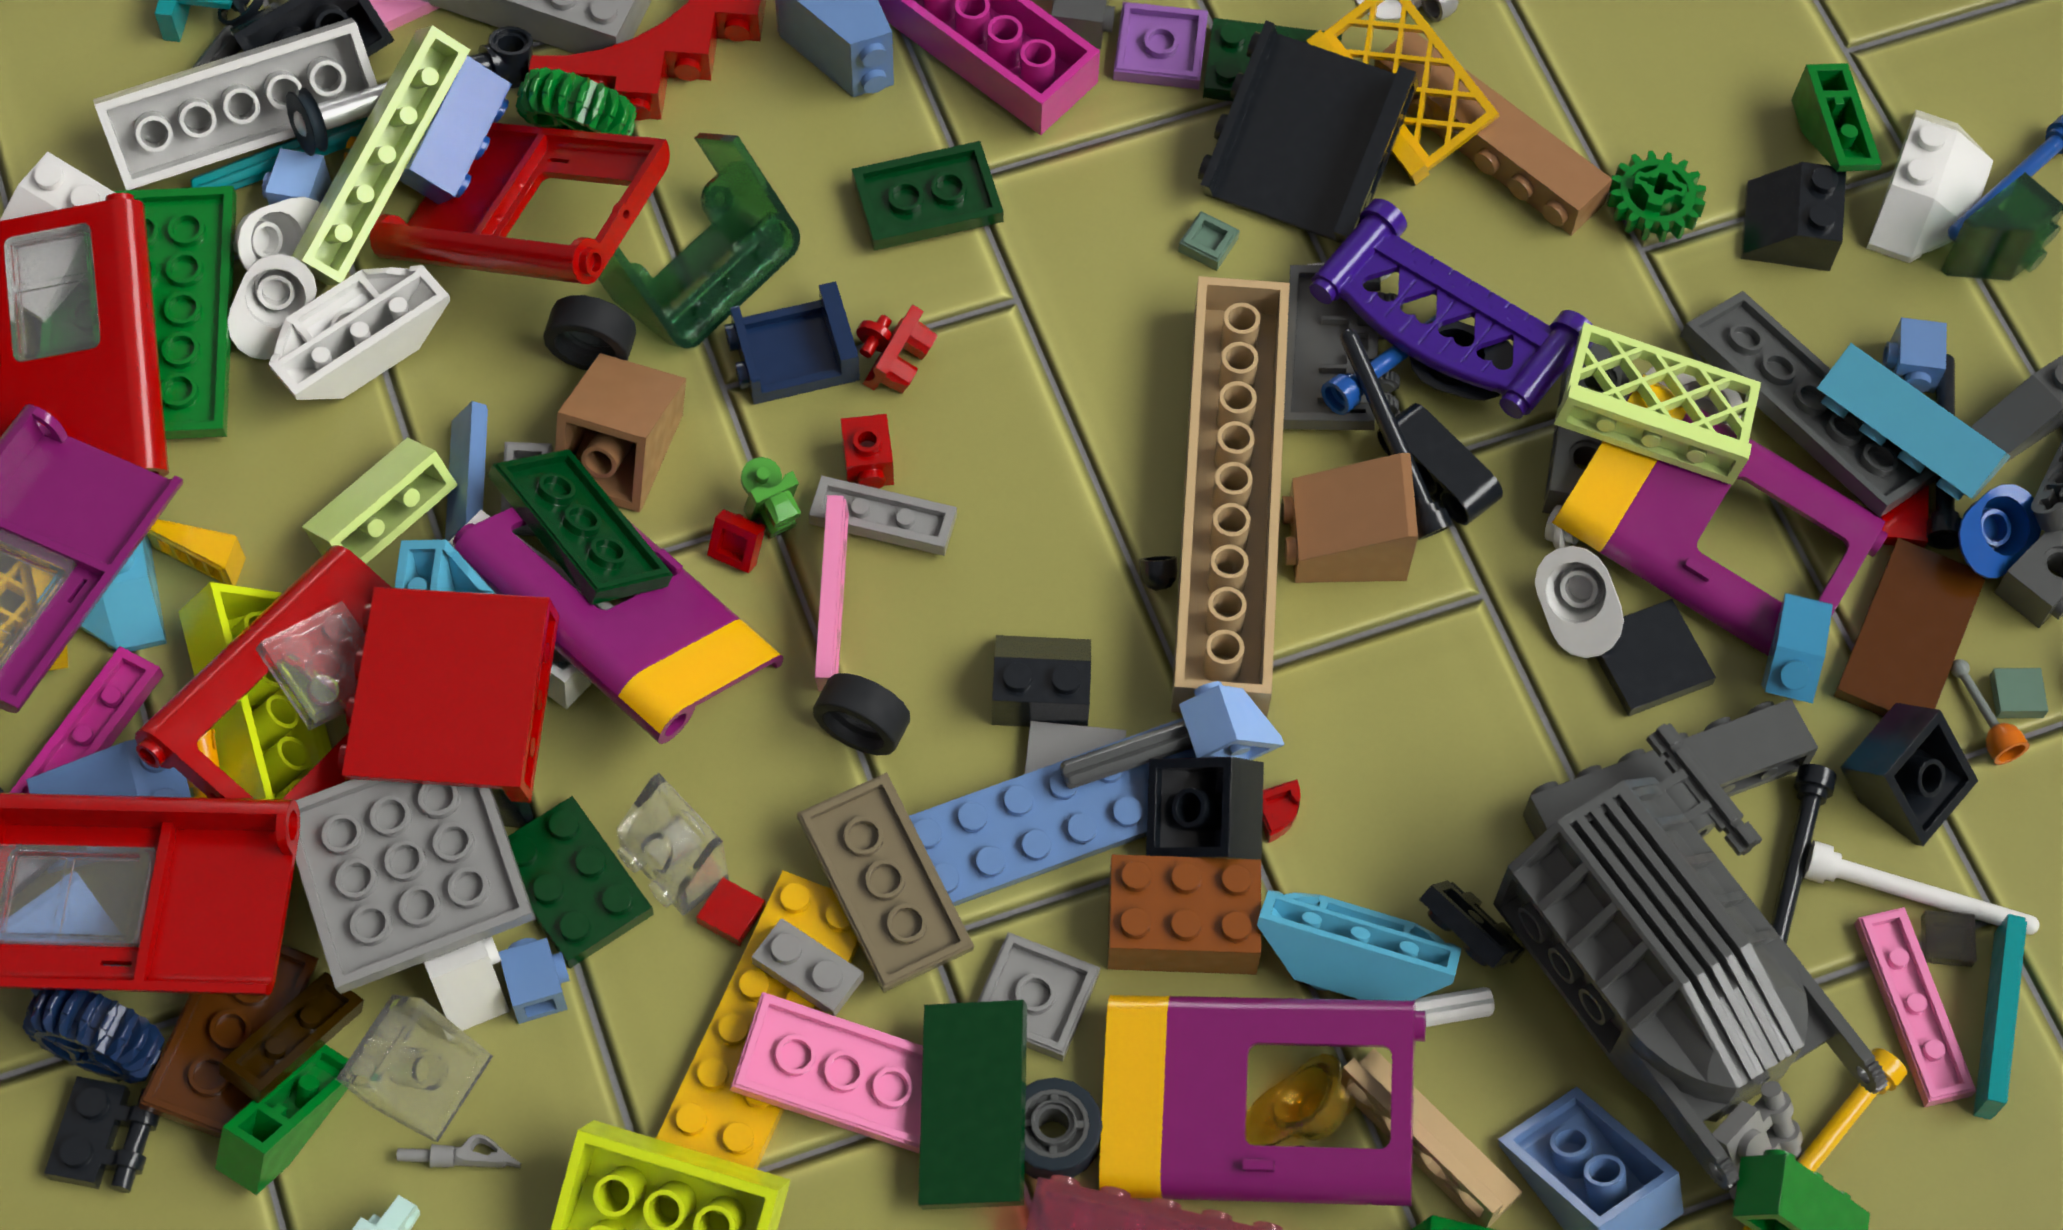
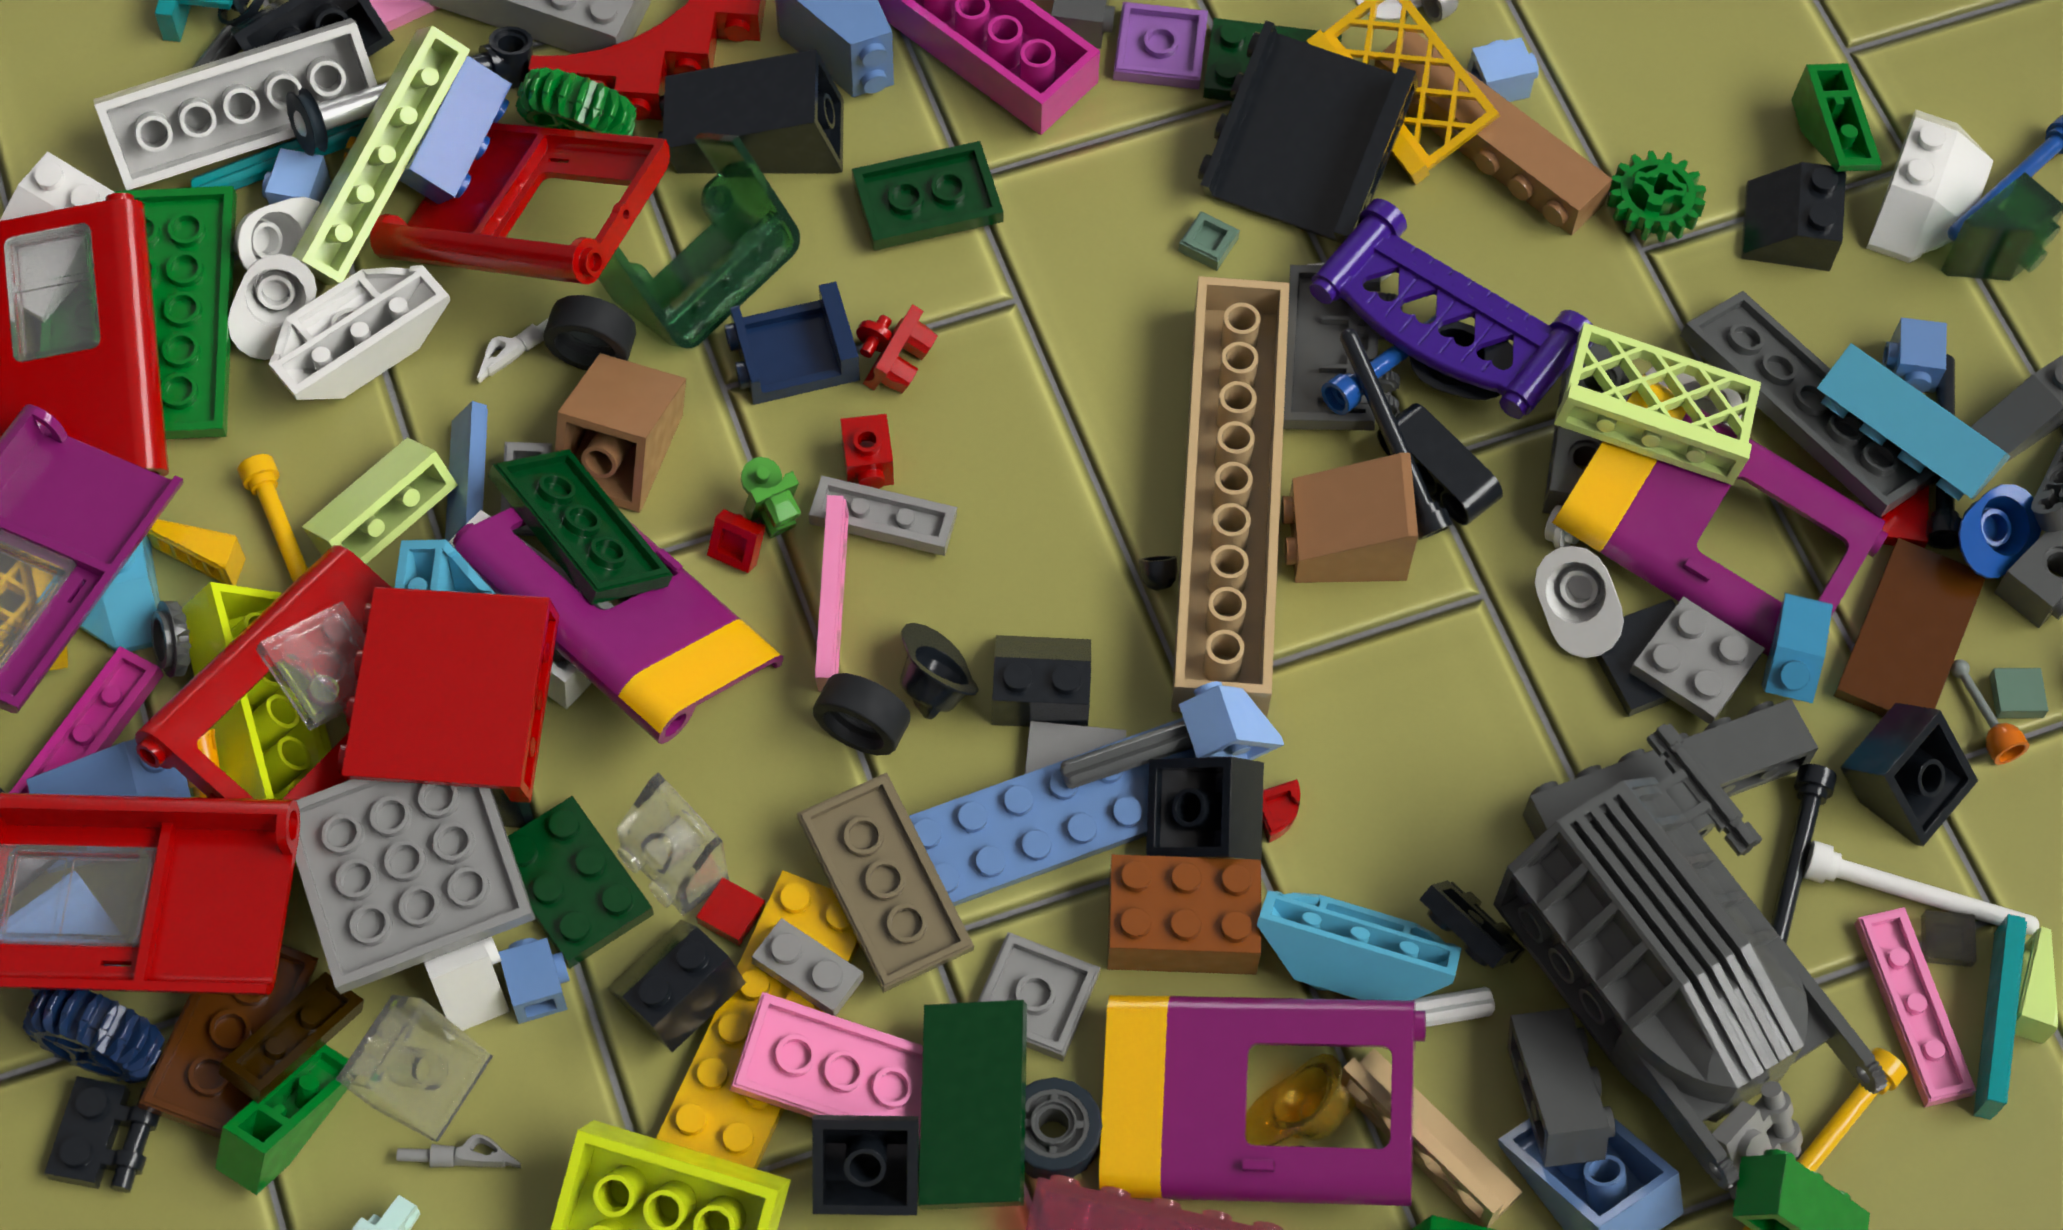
(170, 638): none -> dark grey gear
(260, 477): none -> yellow piece
(511, 350): none -> white hand
(678, 984): none -> black slope
(776, 105): none -> black slope
(865, 1165): none -> black slope
(934, 671): none -> black piece
(1505, 68): none -> light blue brick
(1559, 1087): none -> dark grey brick
(1697, 660): none -> light grey plate
(2037, 996): none -> yellowish green slope

